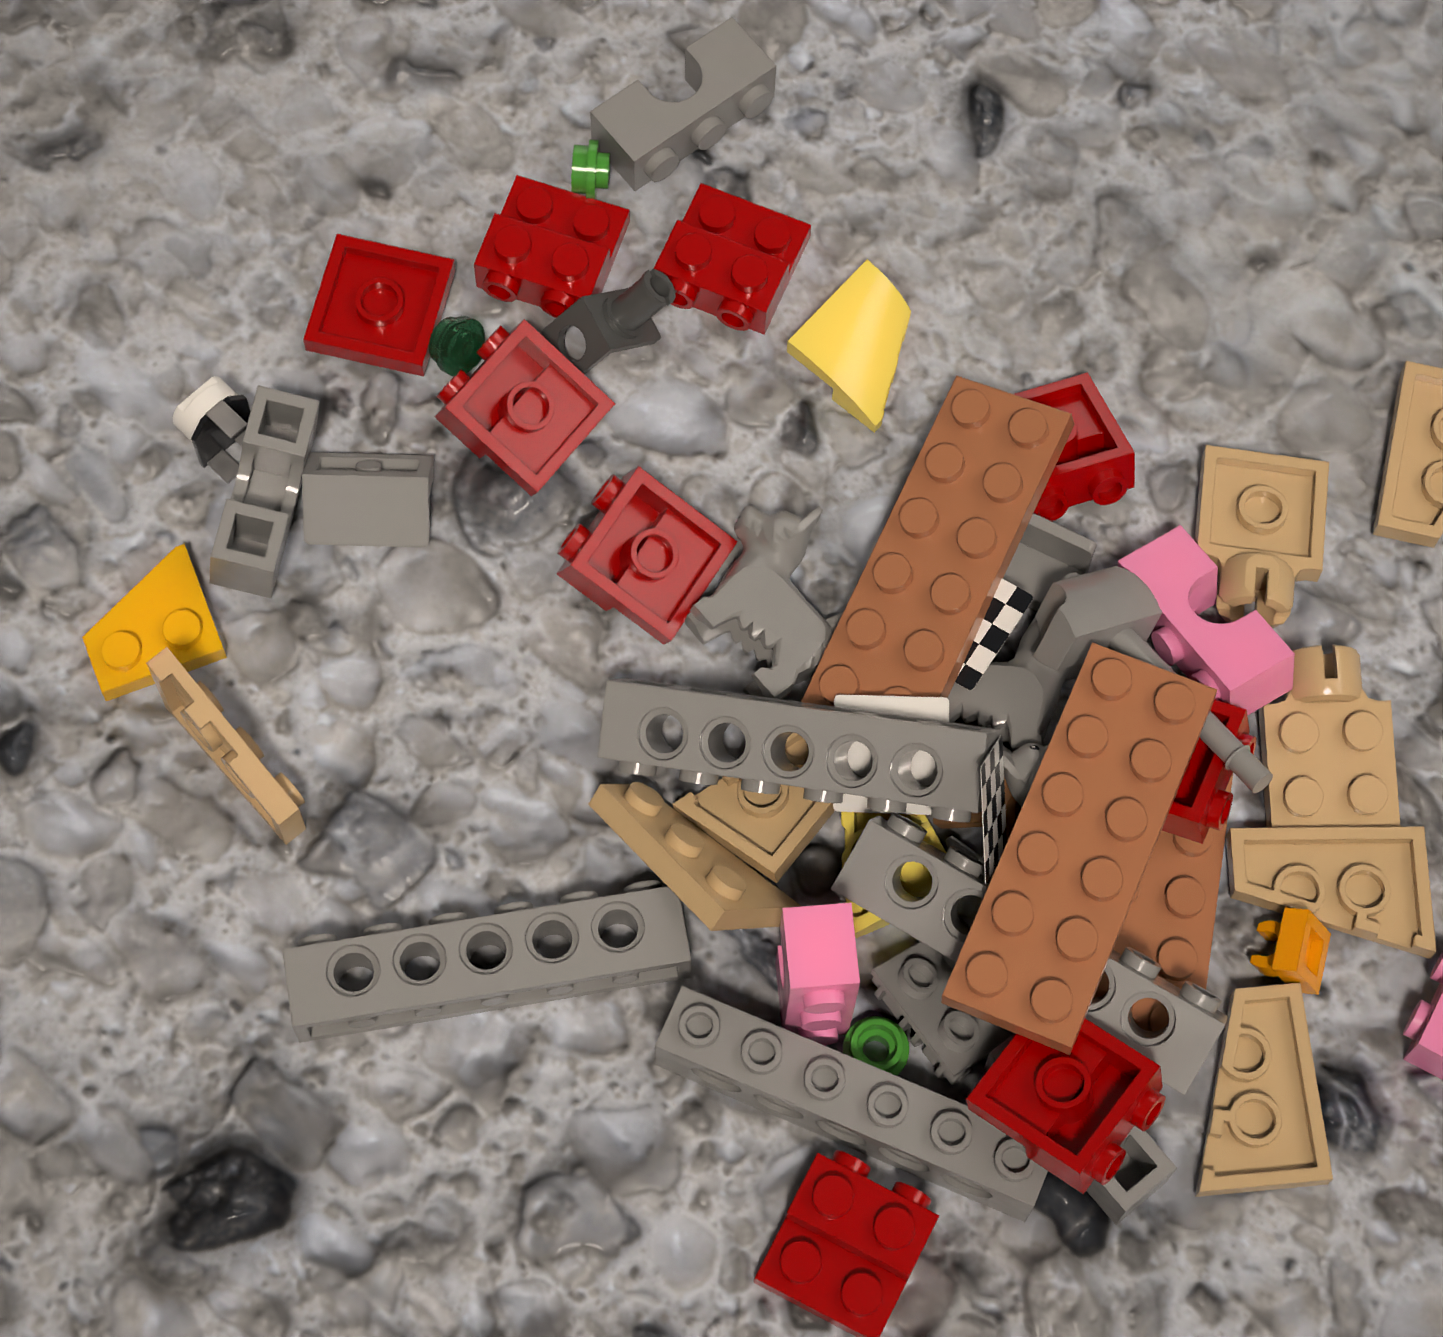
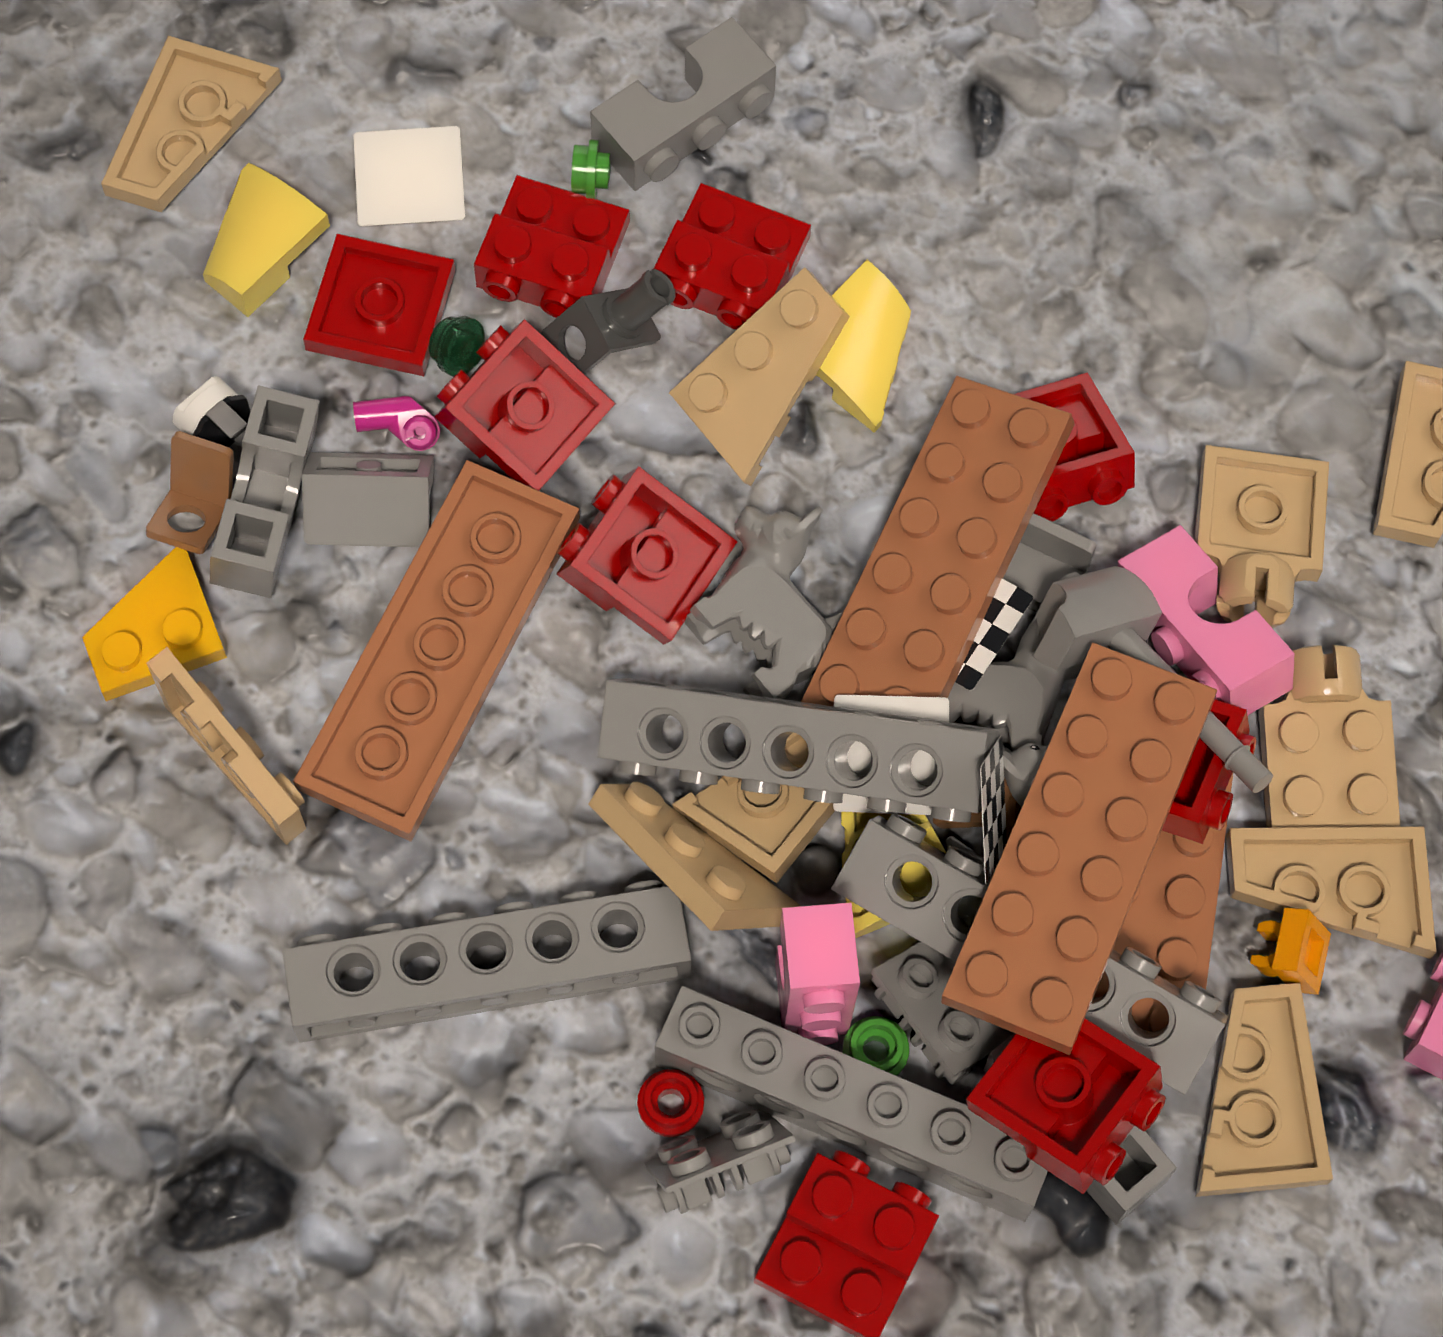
(183, 119): none -> tan wing
(199, 485): none -> medium nougat bracket
(260, 237): none -> light yellow slope
(402, 417): none -> dark pink arm
(409, 176): none -> white sticker
(437, 651): none -> nougat plate
(670, 1082): none -> red plate
(745, 1140): none -> light grey hinge
(756, 375): none -> tan wing

